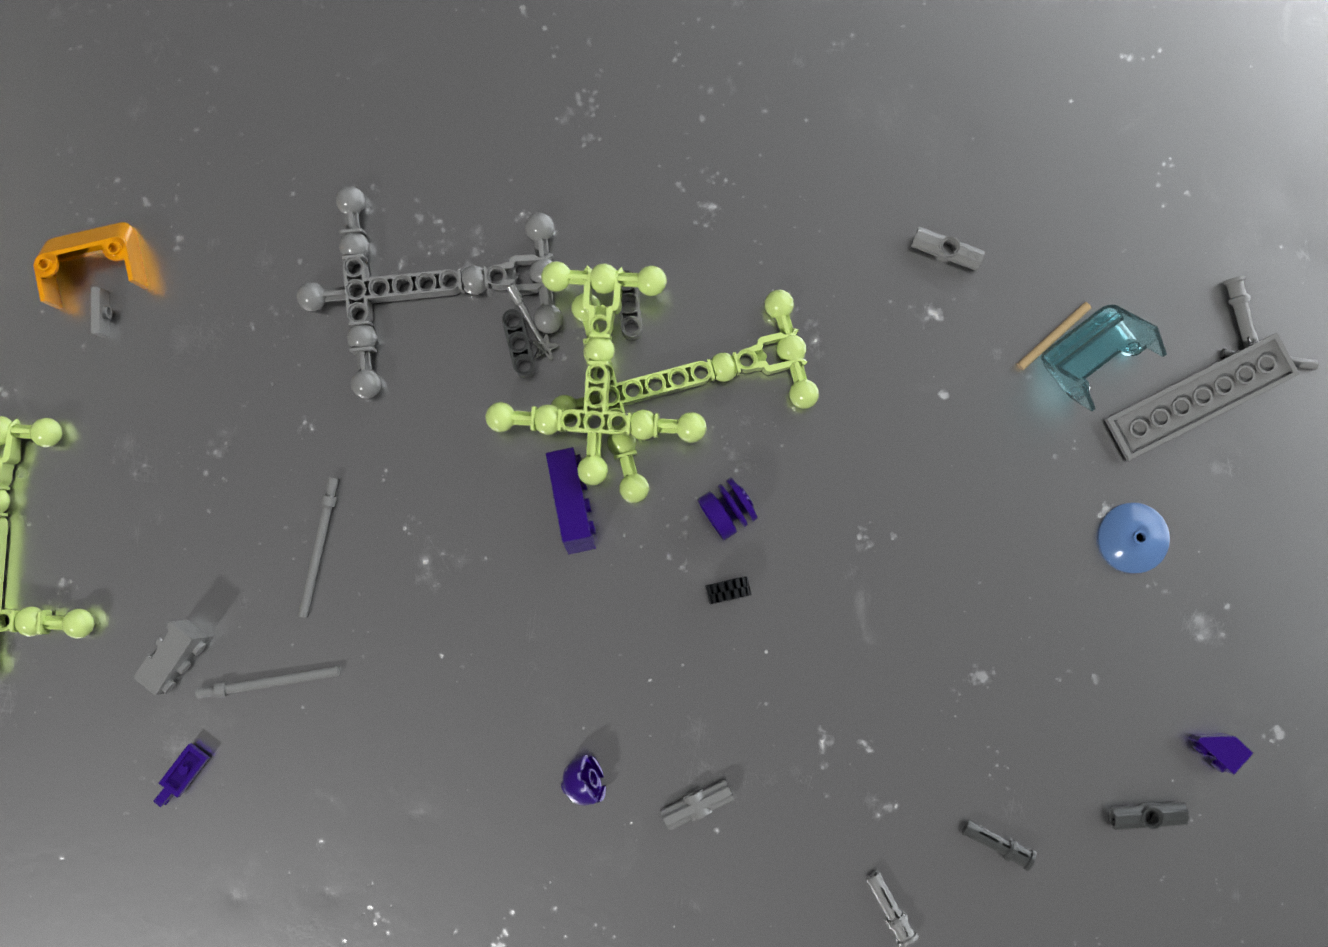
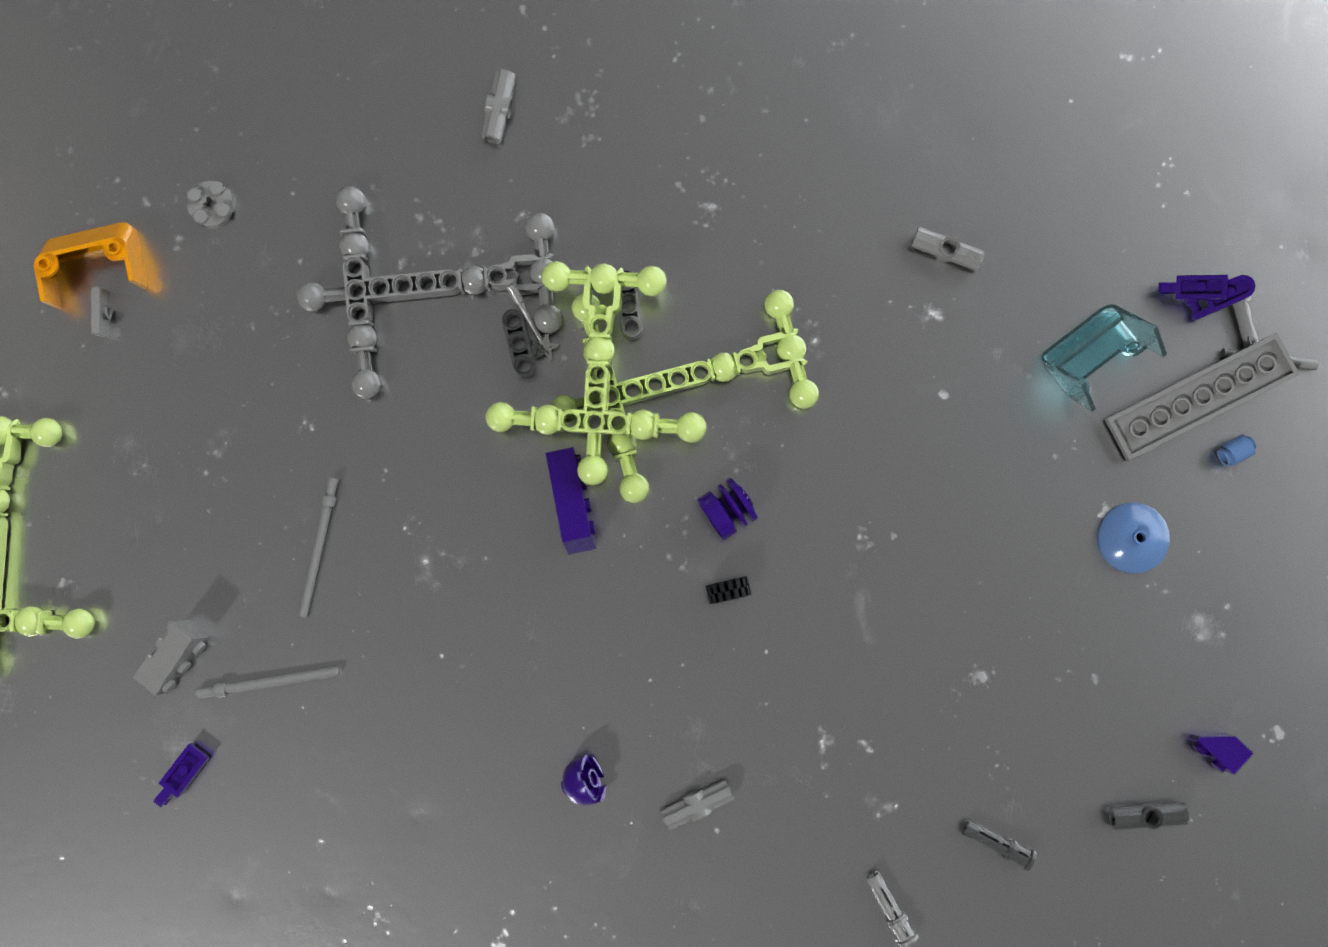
(199, 197): none -> light grey plate
(498, 106): none -> light grey piece
(1054, 335): tan bar -> none
(1197, 287): none -> dark purple plate
(1236, 450): none -> medium blue brick
(1238, 290): none -> dark purple plate

